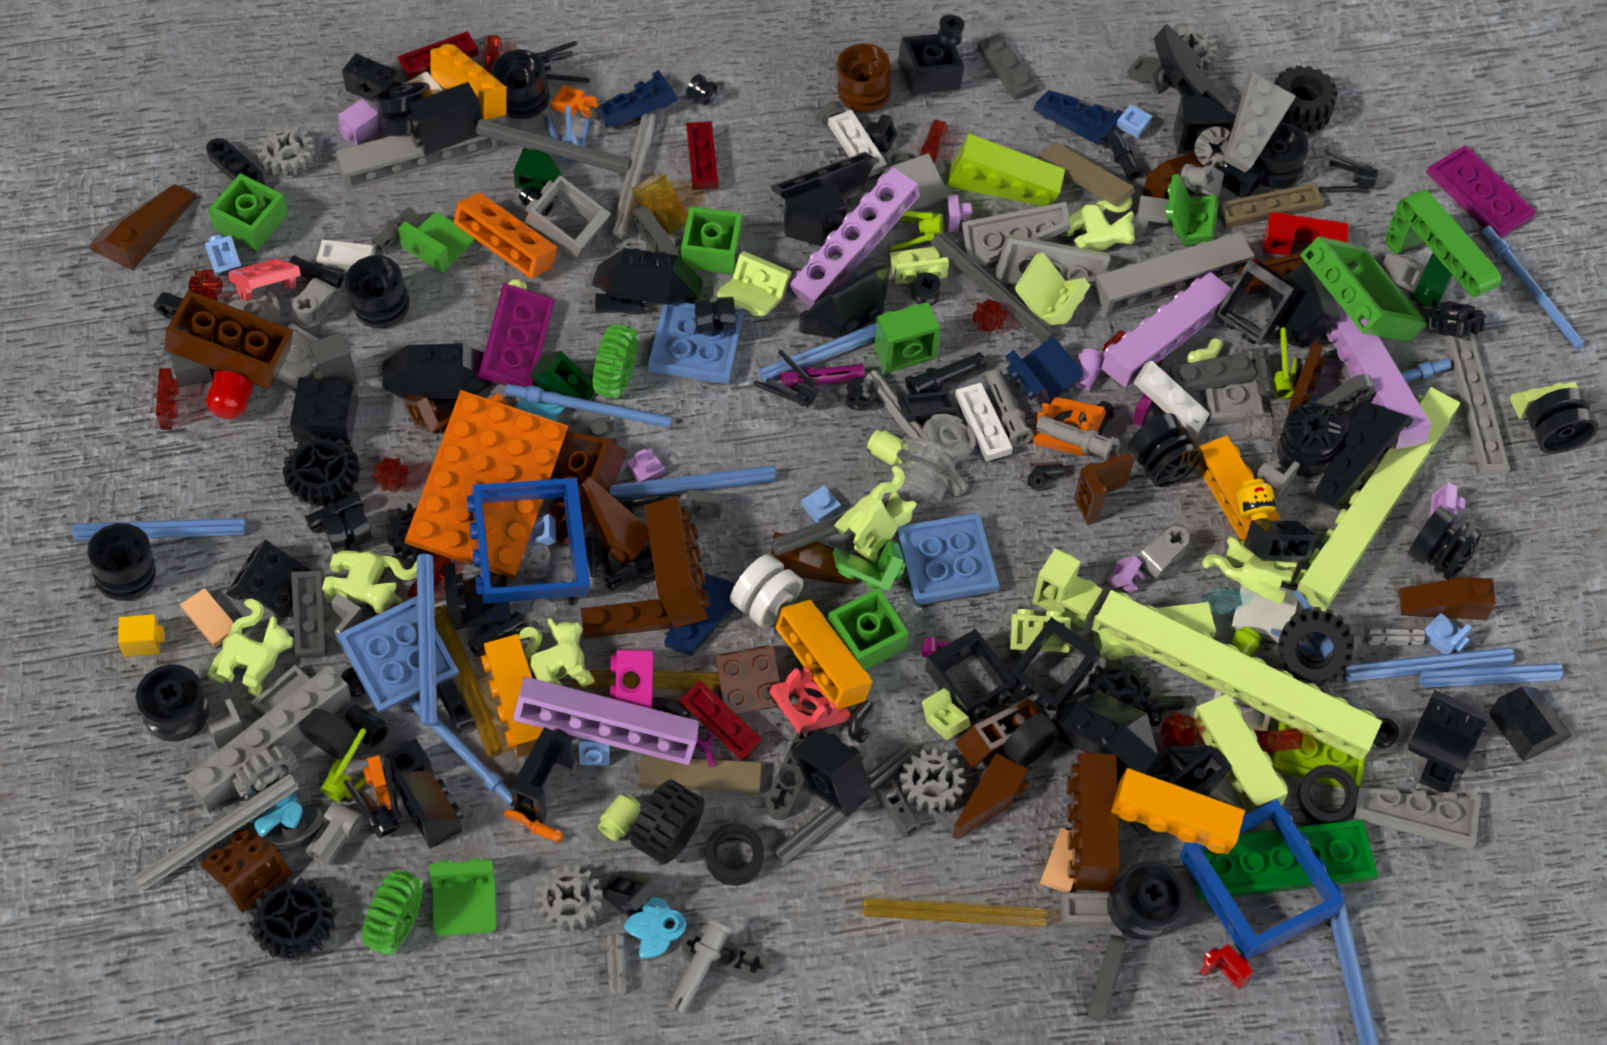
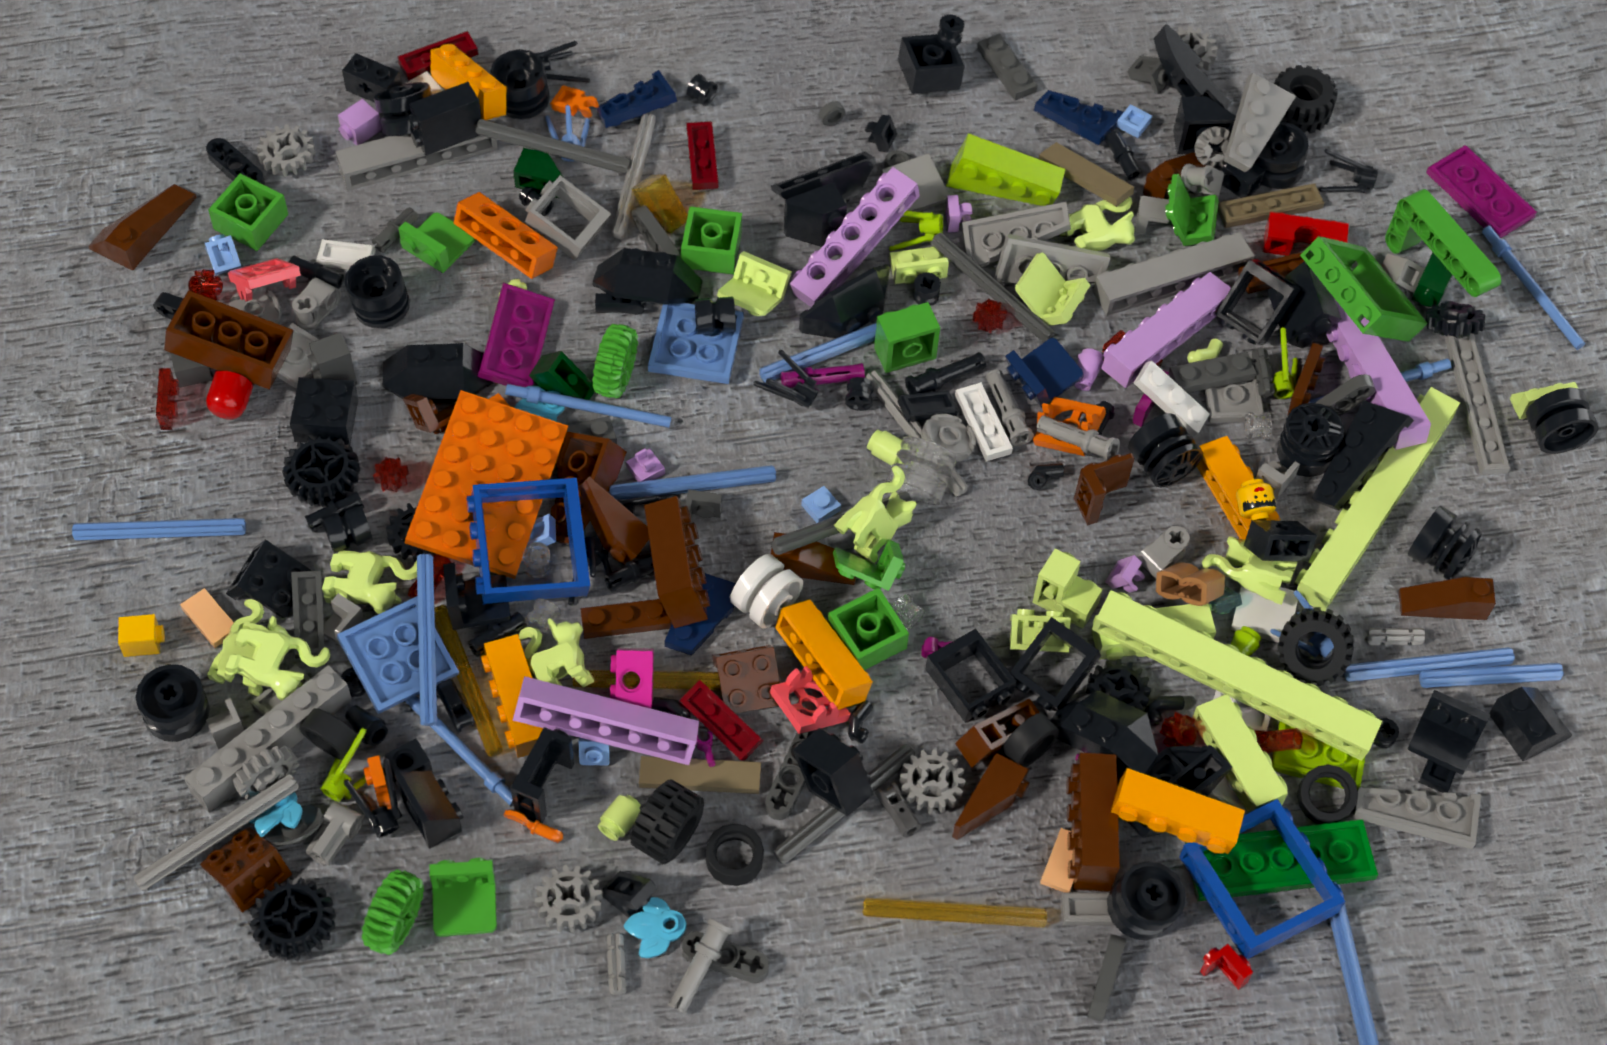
(122, 561): black wheel -> none
(268, 656): none -> yellowish green animal
(493, 50): clear red bar -> none
(855, 139): white plate -> none
(864, 77): reddish brown wheel -> none
(934, 139): clear red bar -> none
(944, 715): yellowish green bracket -> none
(947, 559): medium blue plate -> none
(1190, 583): none -> medium nougat brick
(1446, 635): light blue bracket -> none
(1447, 497): lavender tile -> none

